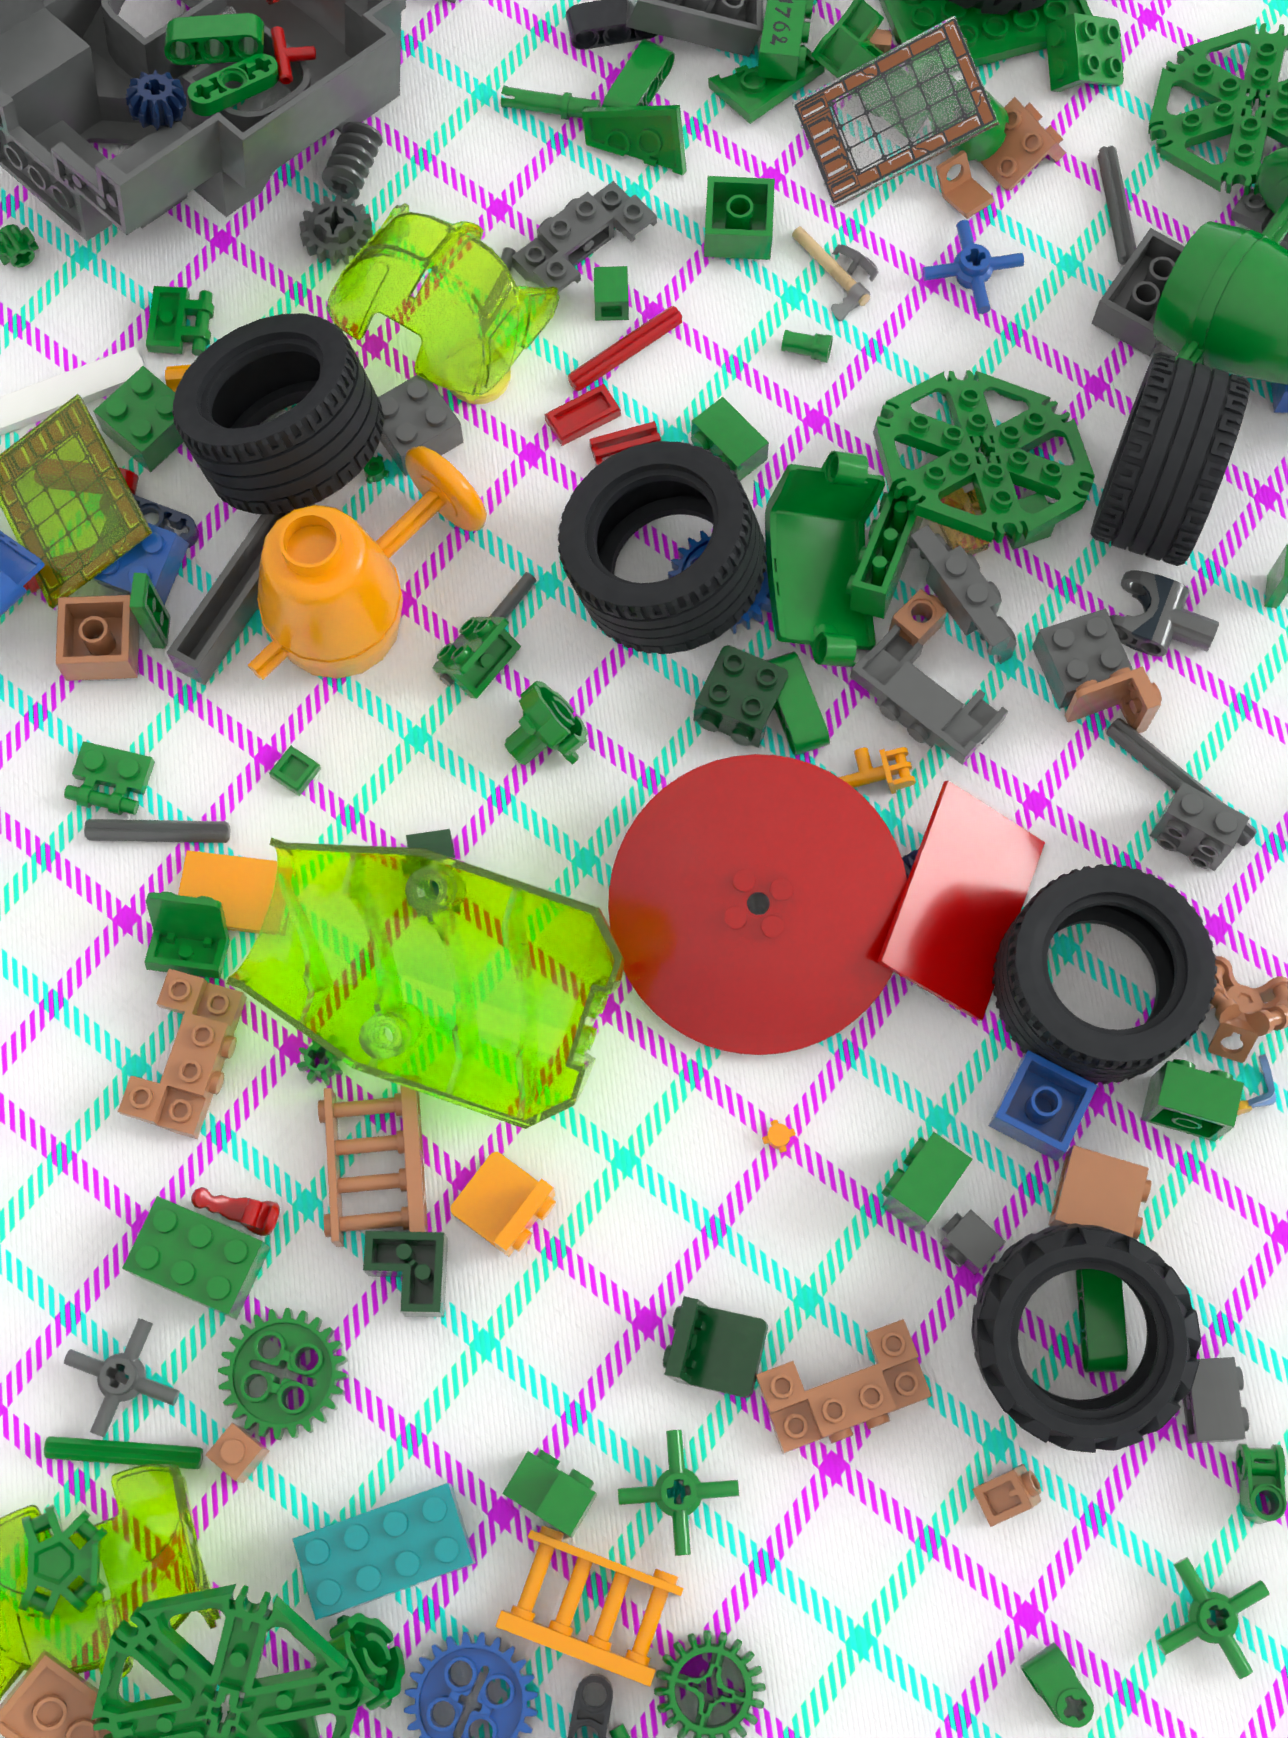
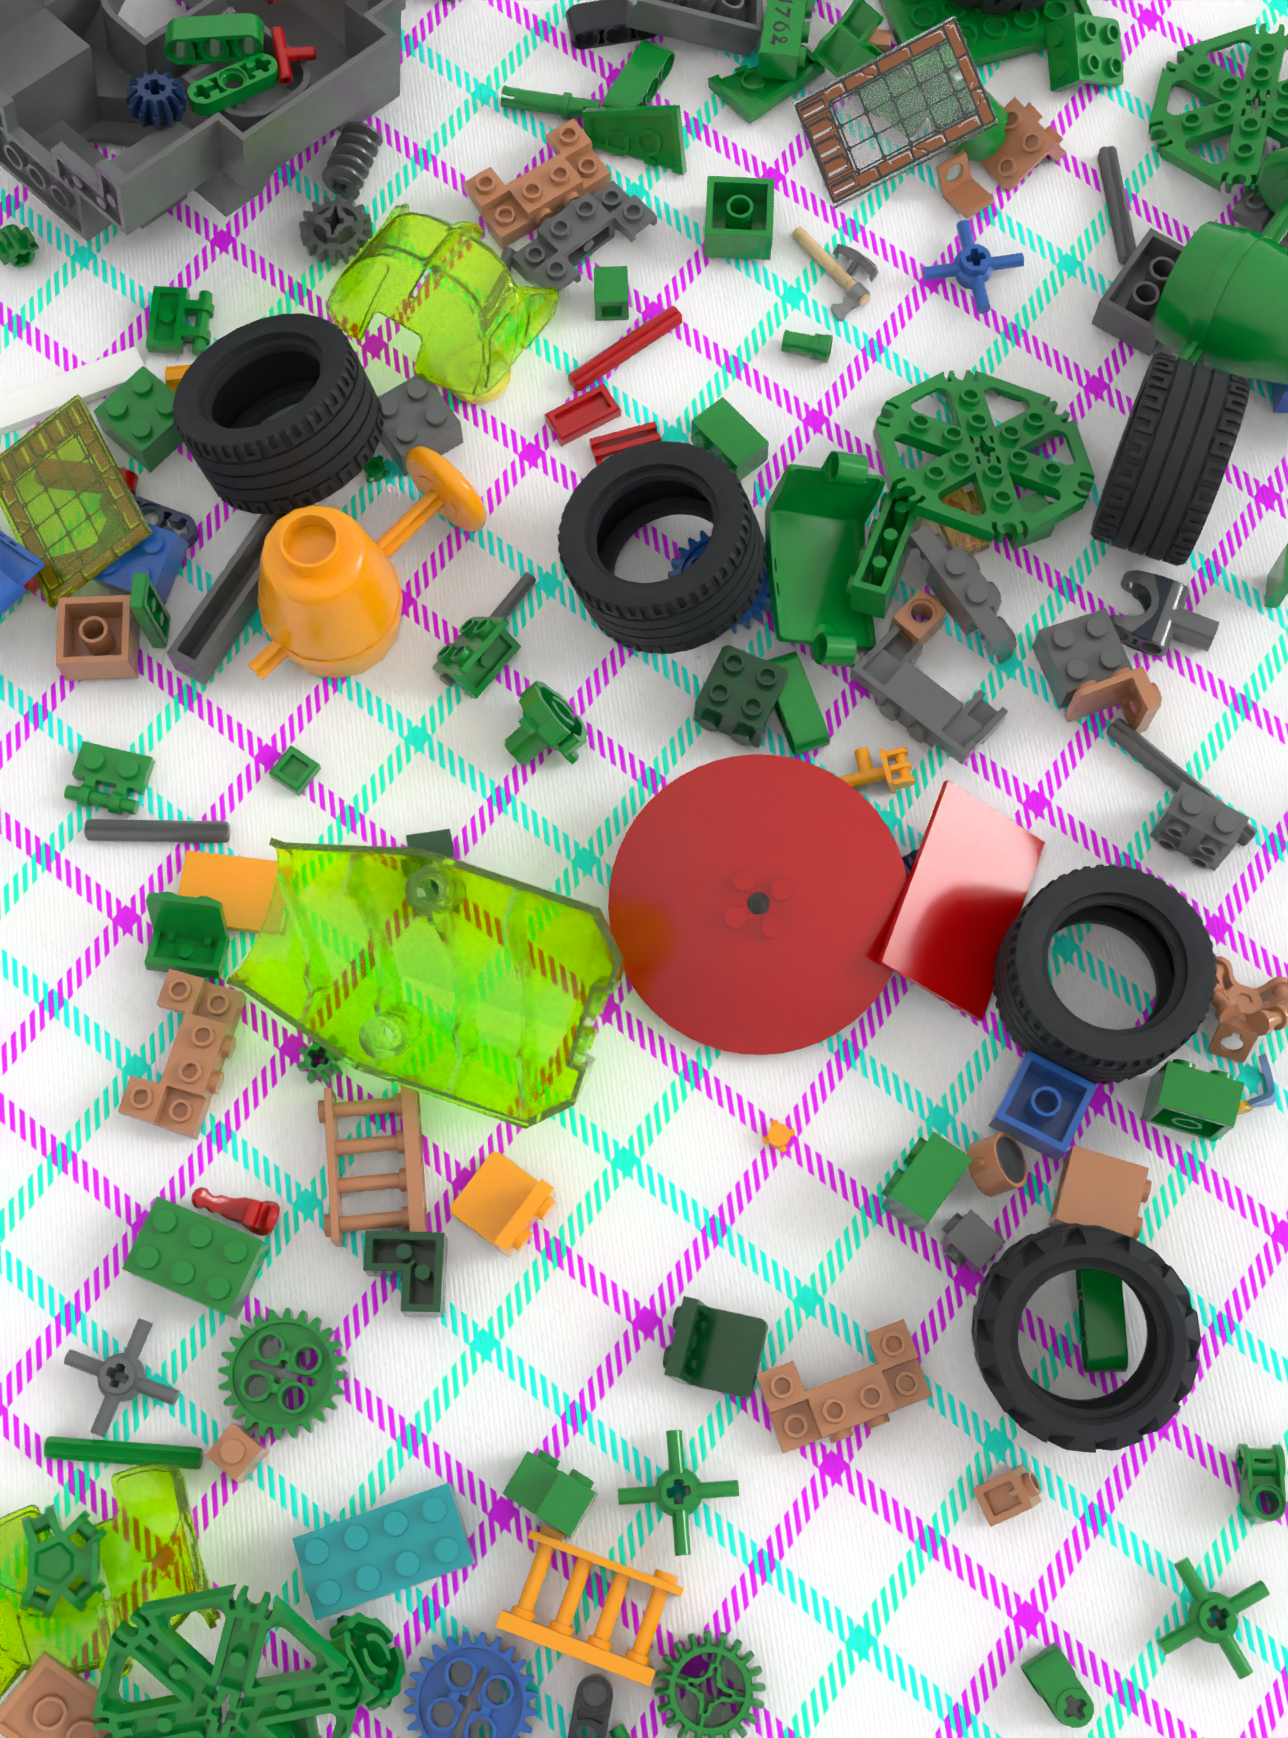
(544, 191): none -> nougat bracket
(997, 1164): none -> nougat piece
(1214, 1403): dark grey brick -> none

